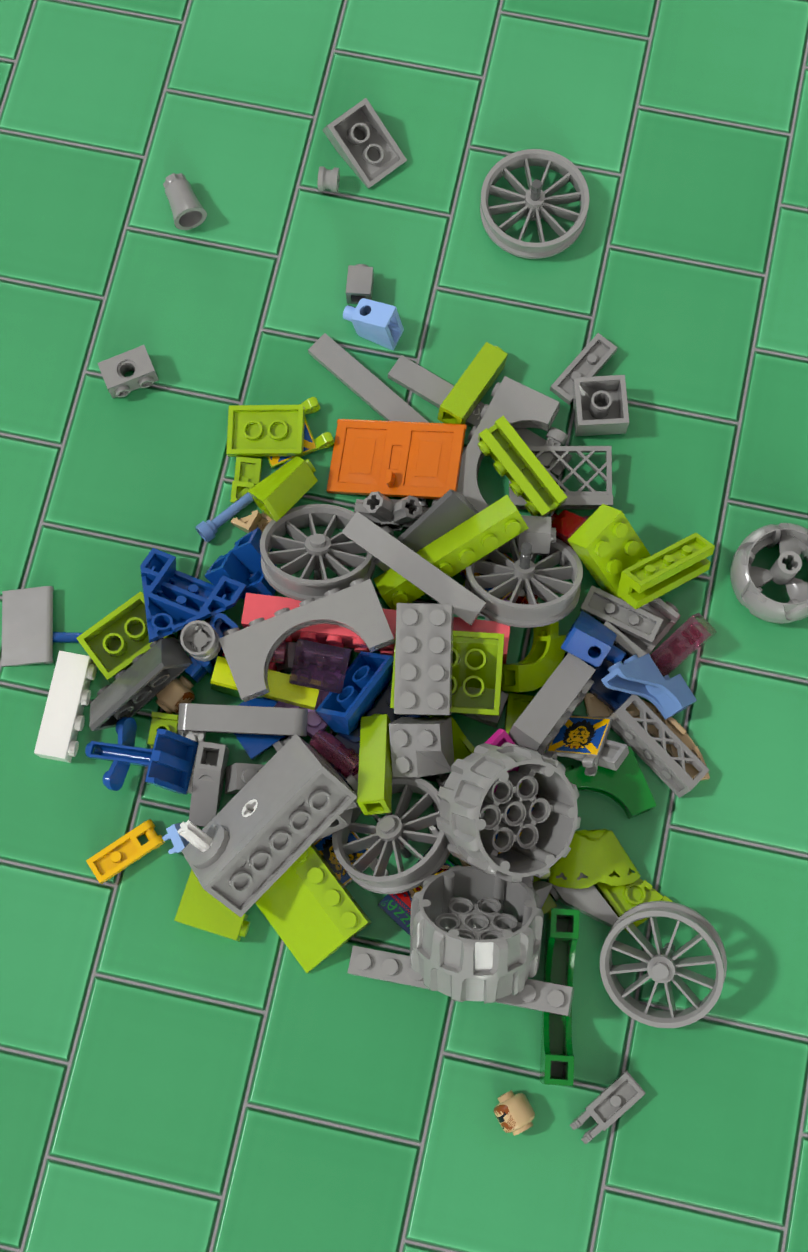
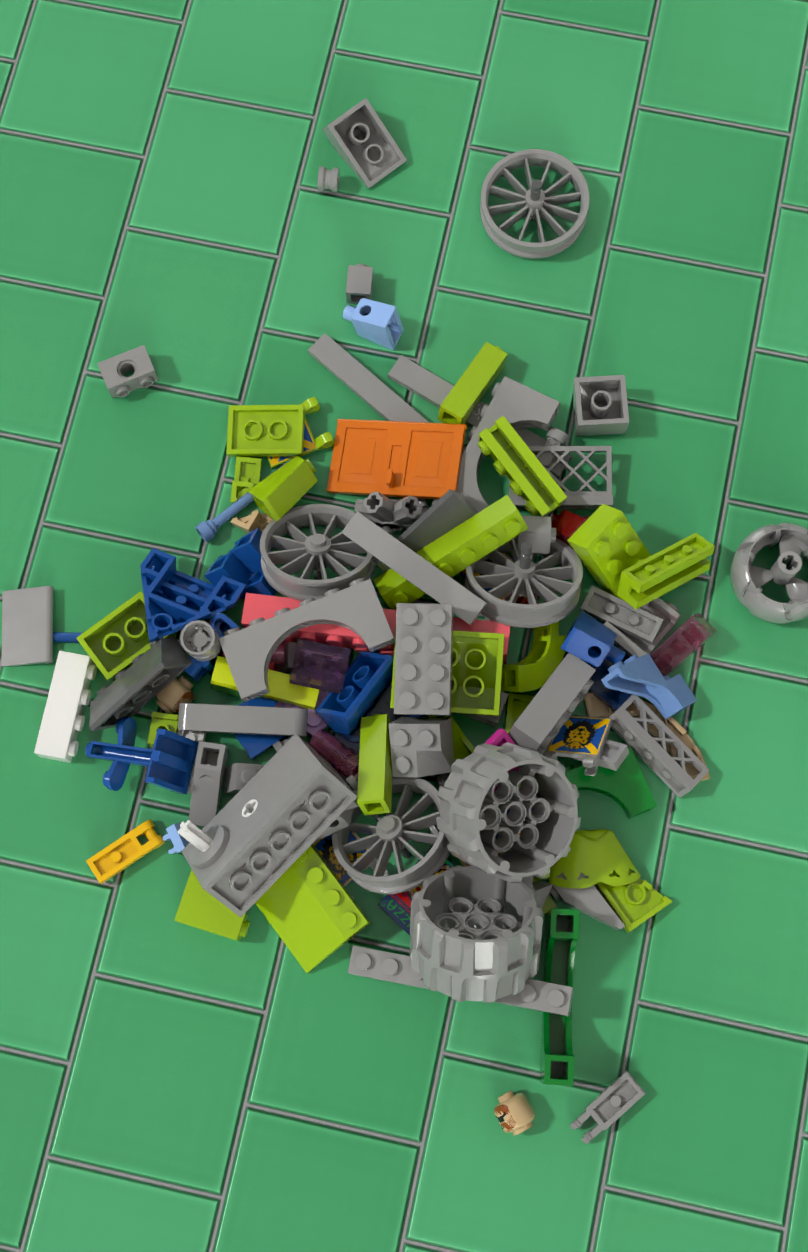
(183, 202): light grey plant -> none
(586, 364): light grey plate -> none
(663, 965): light grey wheel -> none

